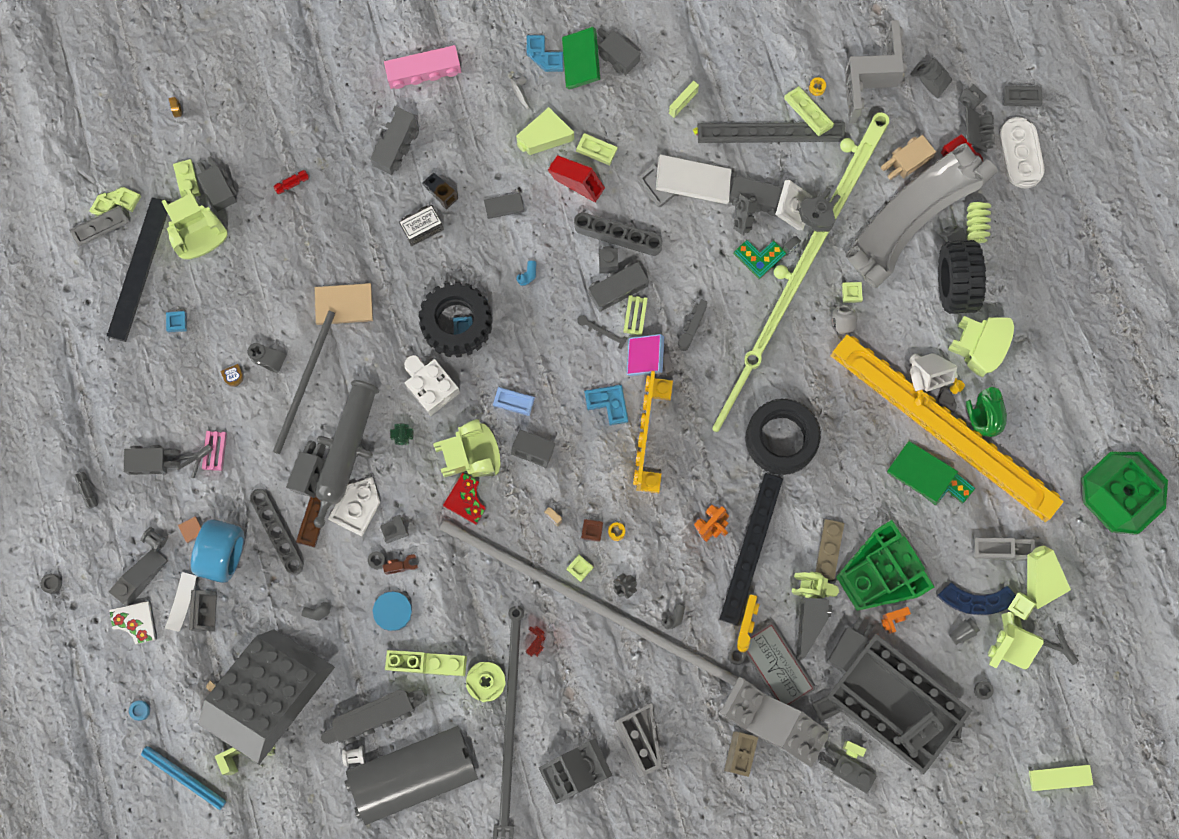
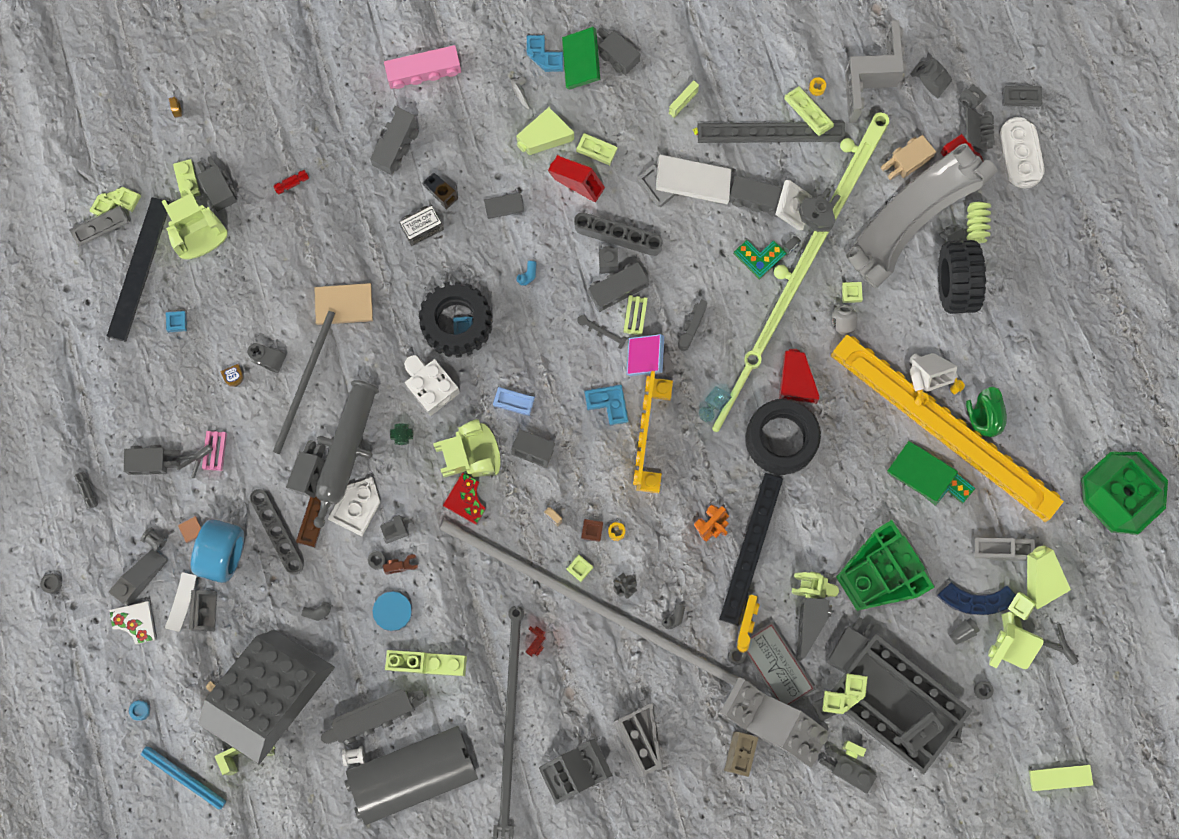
(474, 681): yellowish green plate -> none
(715, 400): none -> clear light blue plate
(743, 221): dark grey hinge -> none
(796, 378): none -> red slope
(829, 548): dark tan plate -> none
(841, 702): none -> yellowish green tile
(897, 616): orange bracket -> none
(947, 400): dark grey tile -> none
(984, 342): yellowish green piece -> none

